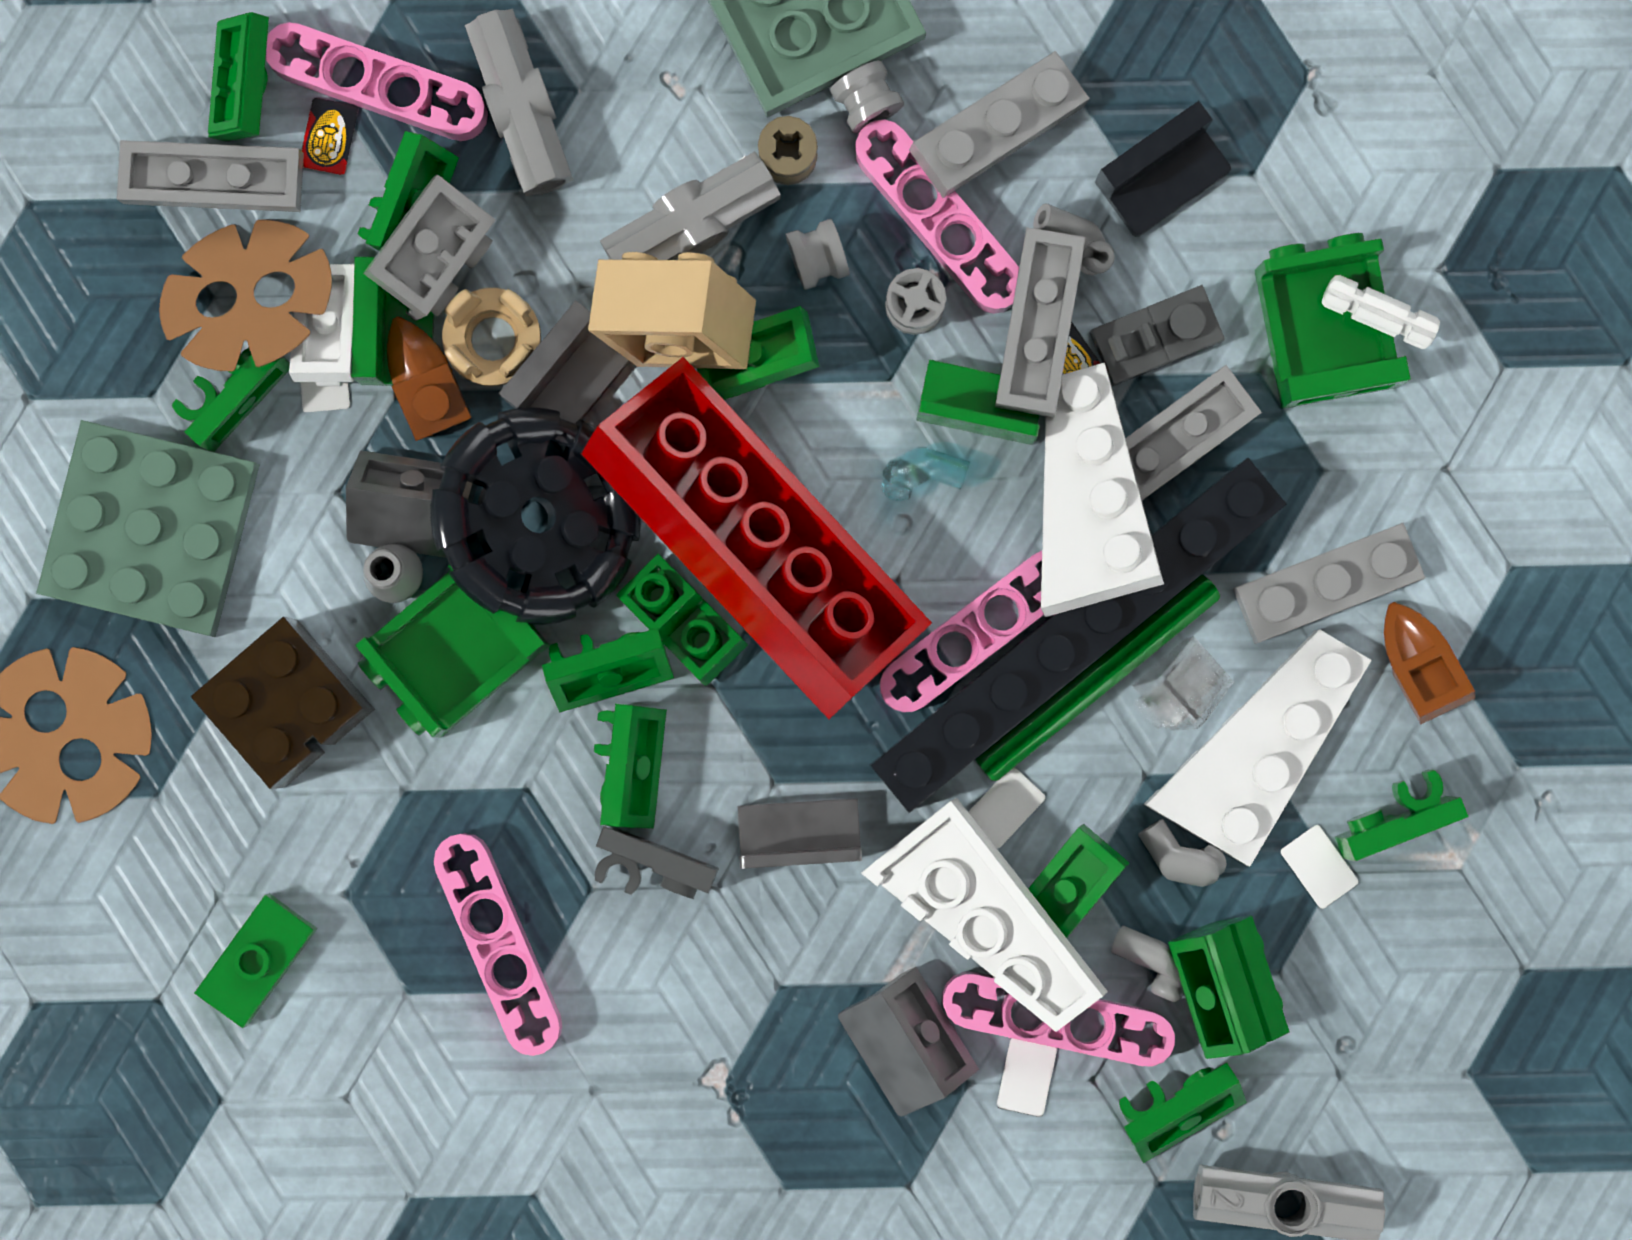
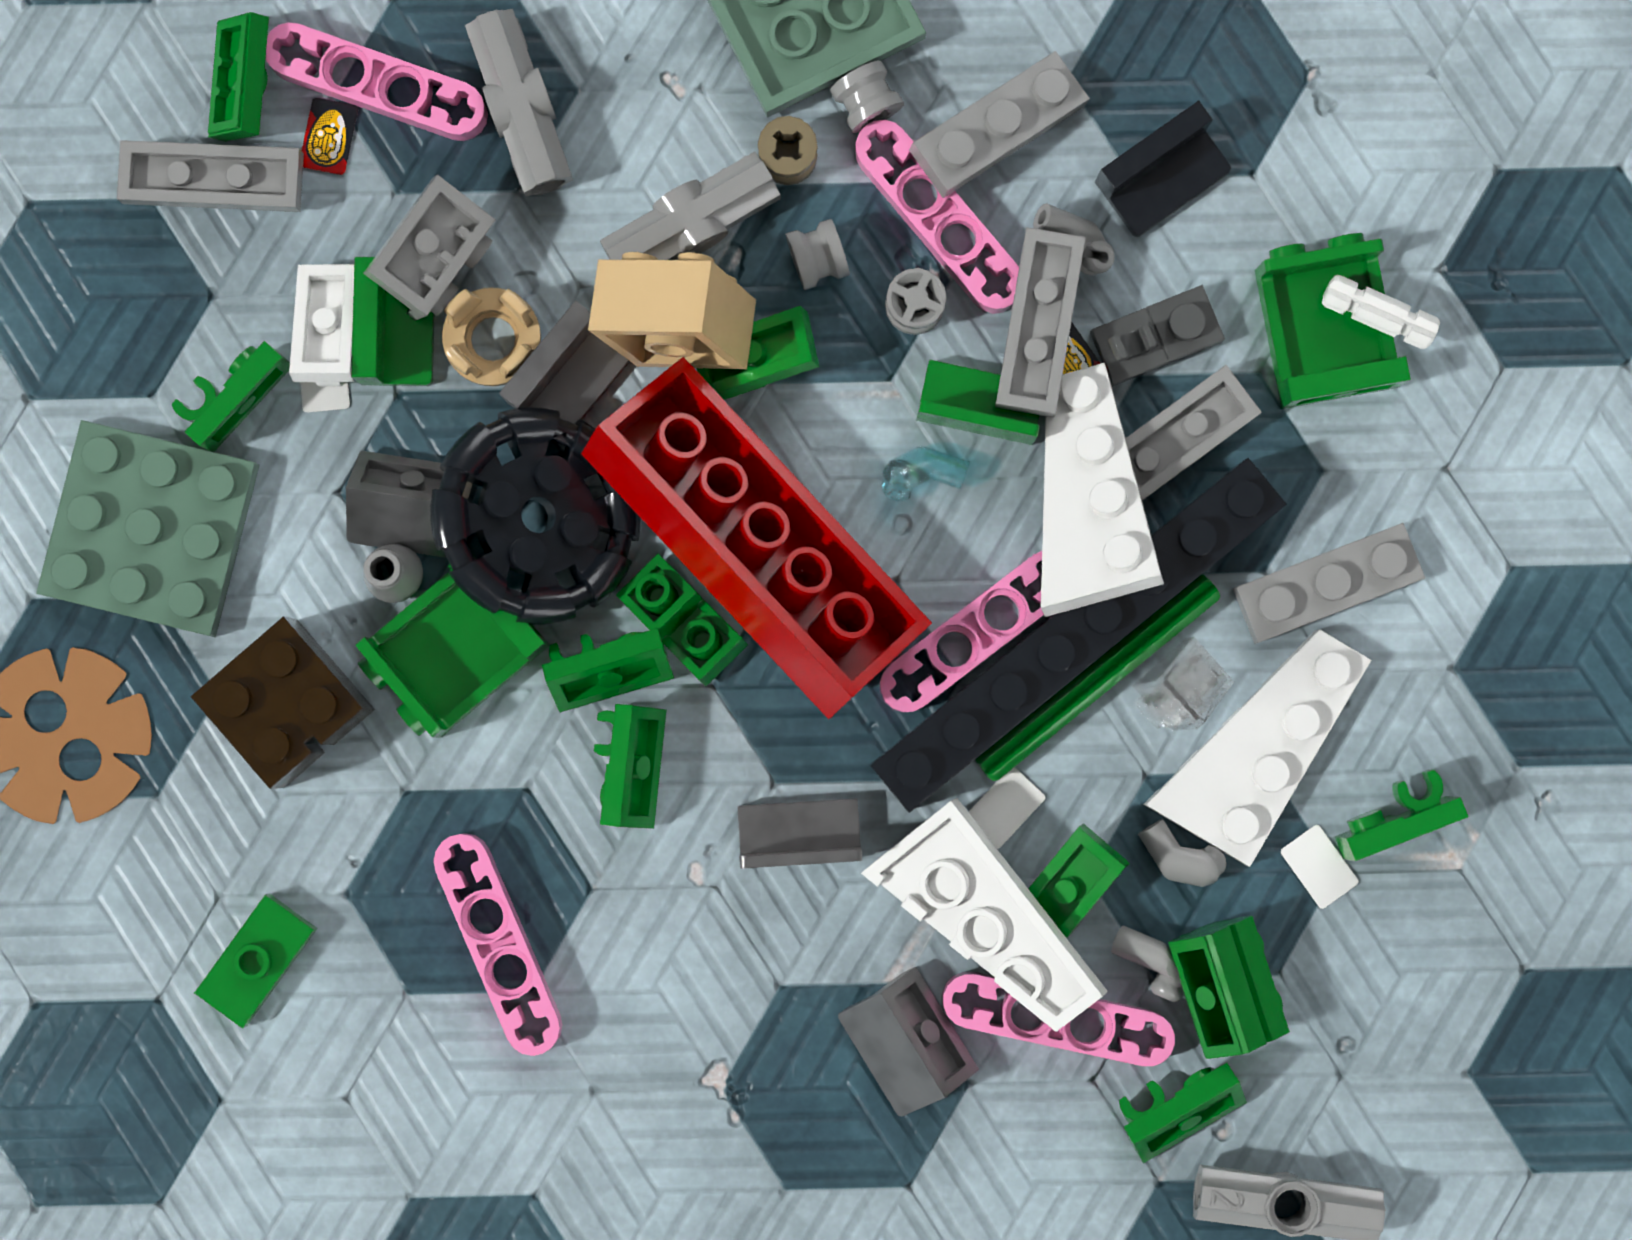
(267, 330): medium nougat piece -> none
(412, 170): green plate -> none
(423, 381): dark orange plate -> none
(679, 872): dark grey plate -> none
(1026, 1077): white sticker -> none
(1424, 664): dark orange plate -> none

